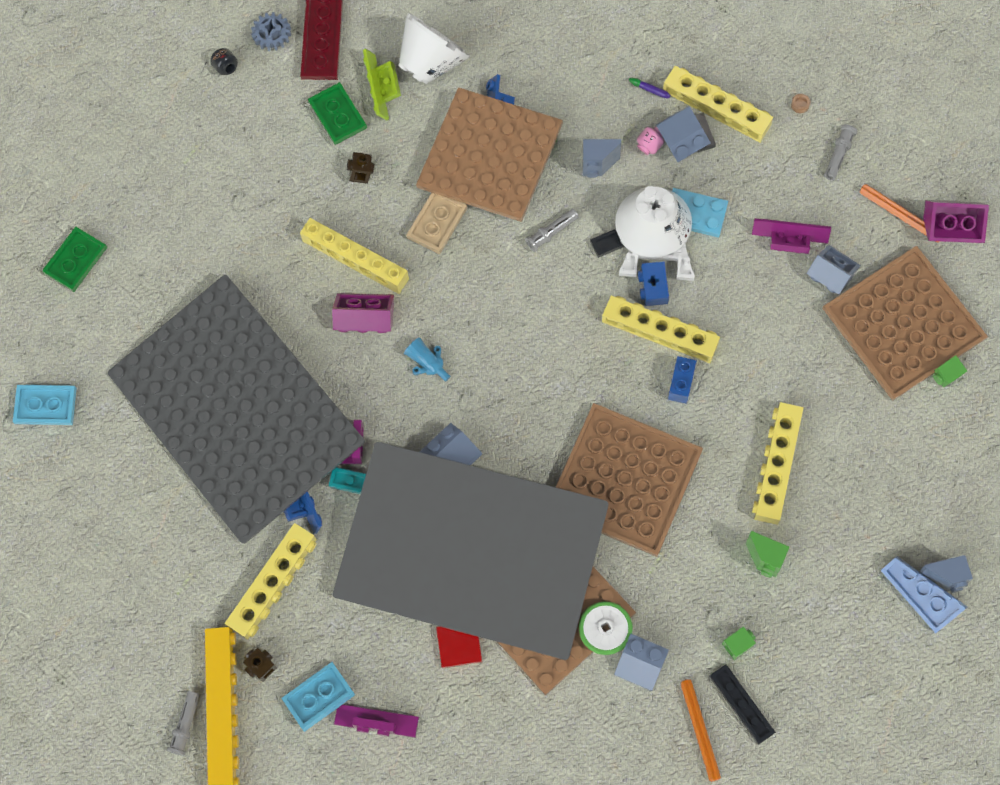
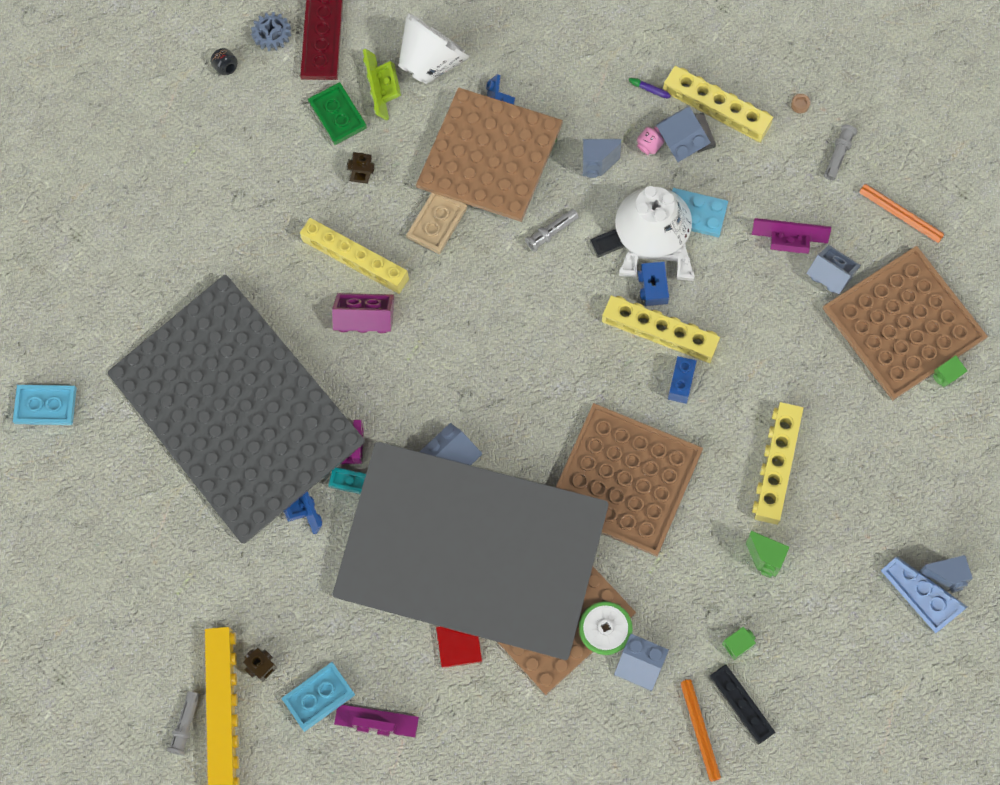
(74, 259): green plate -> none
(283, 553): light yellow brick -> none
(431, 363): dark azure piece -> none
(956, 221): magenta slope -> none

